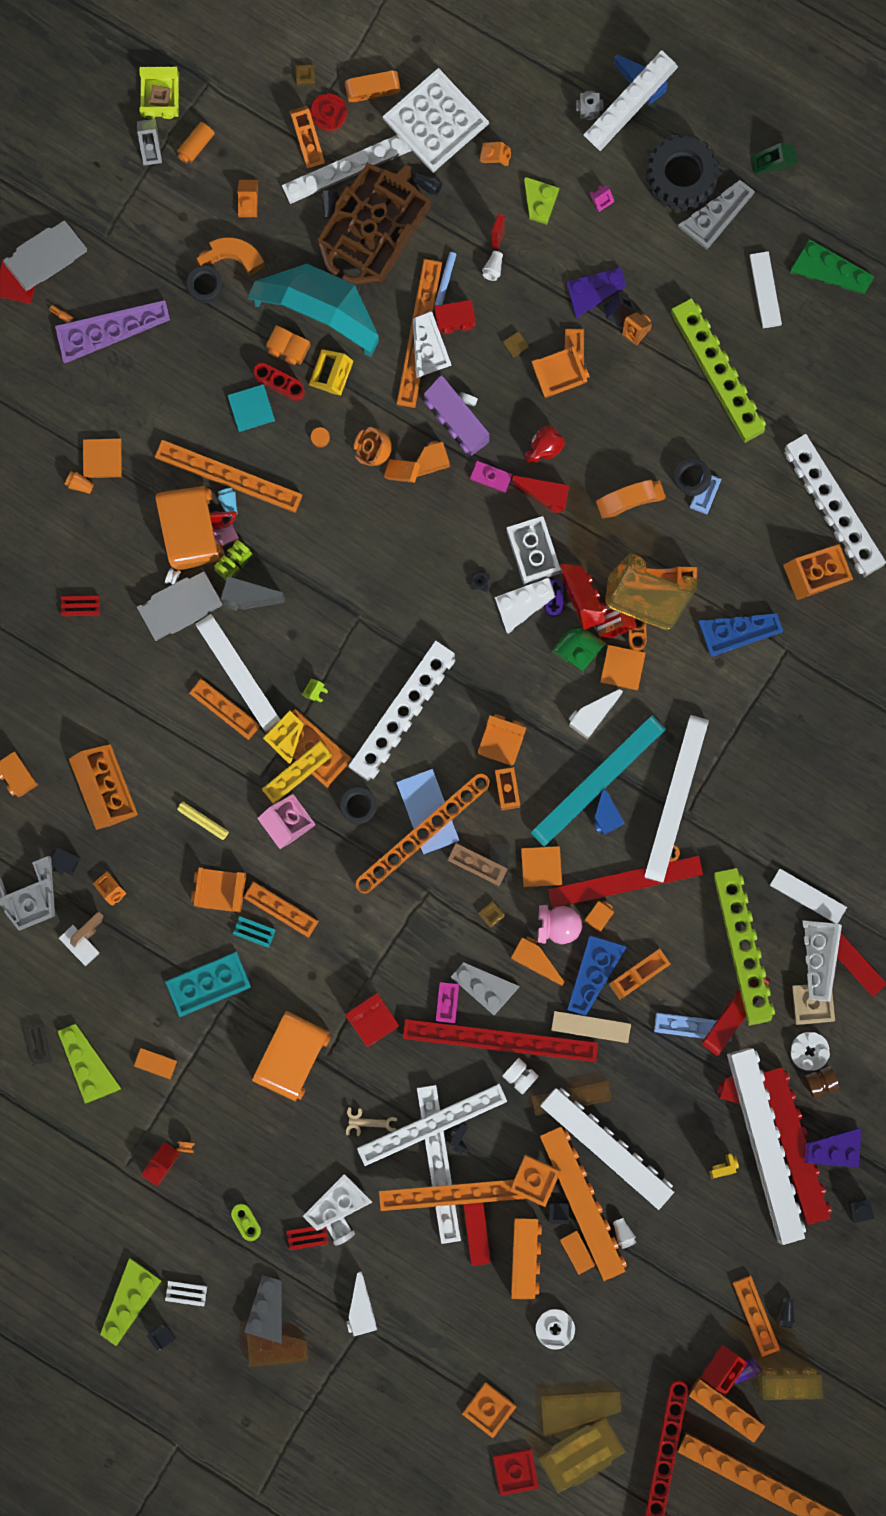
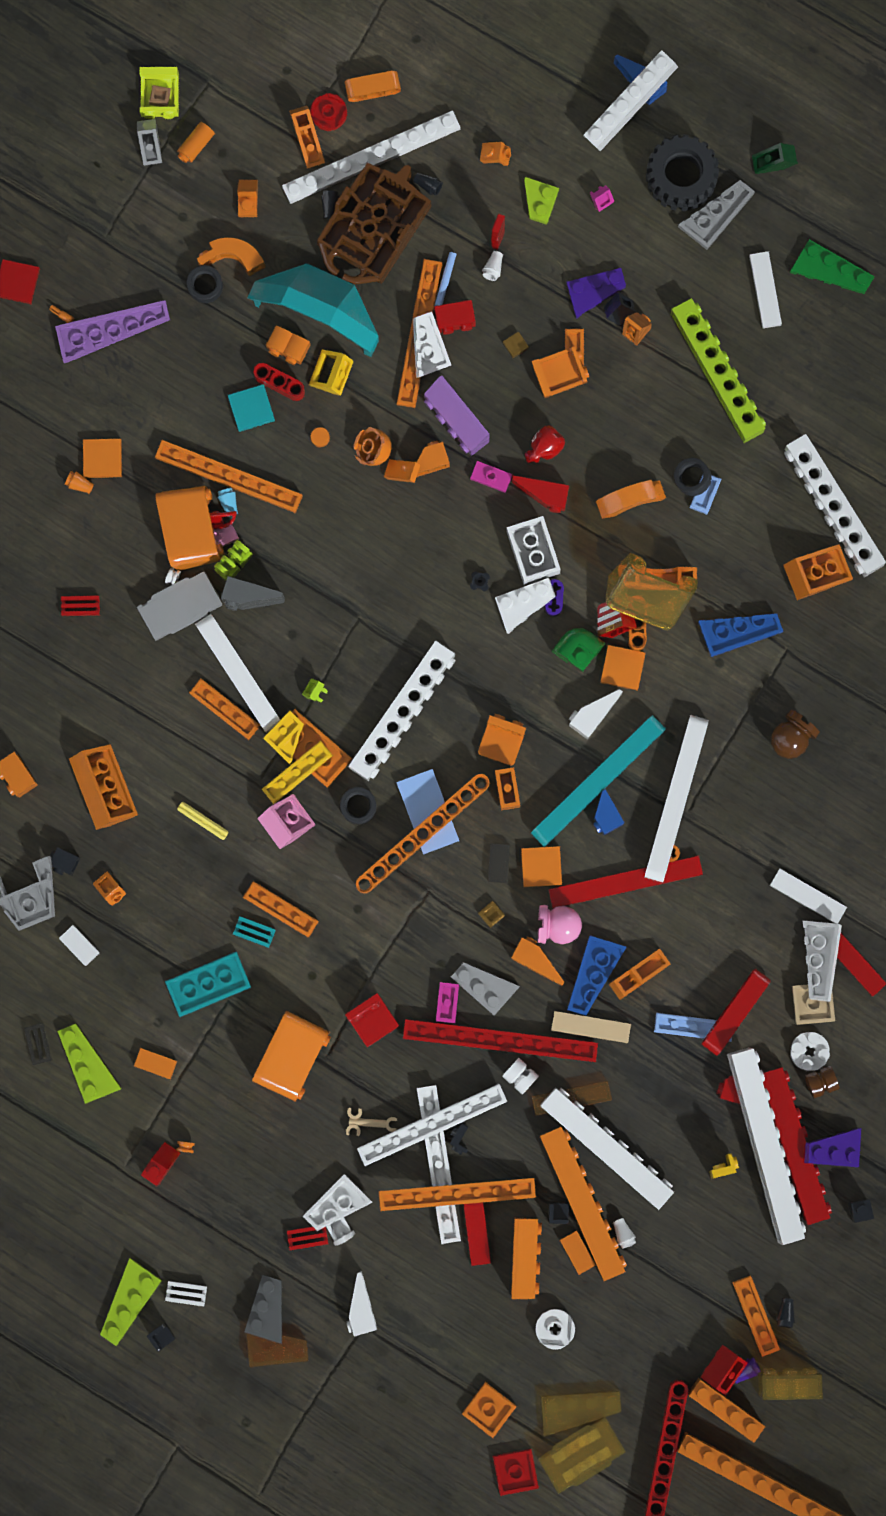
(45, 255): light grey piece -> none
(87, 929): medium nougat plate -> none
(218, 890): orange panel -> none
(246, 1222): lime plate -> none
(305, 74): pearl gold tile -> none
(435, 120): white plate -> none
(468, 399): white tile -> none
(477, 864): medium nougat plate -> none
(535, 1180): orange tile -> none
(582, 595): red slope -> none
(589, 105): light grey brick -> none
(599, 915): orange brick -> none
(754, 1013): lime brick -> none
(792, 737): none -> reddish brown tile

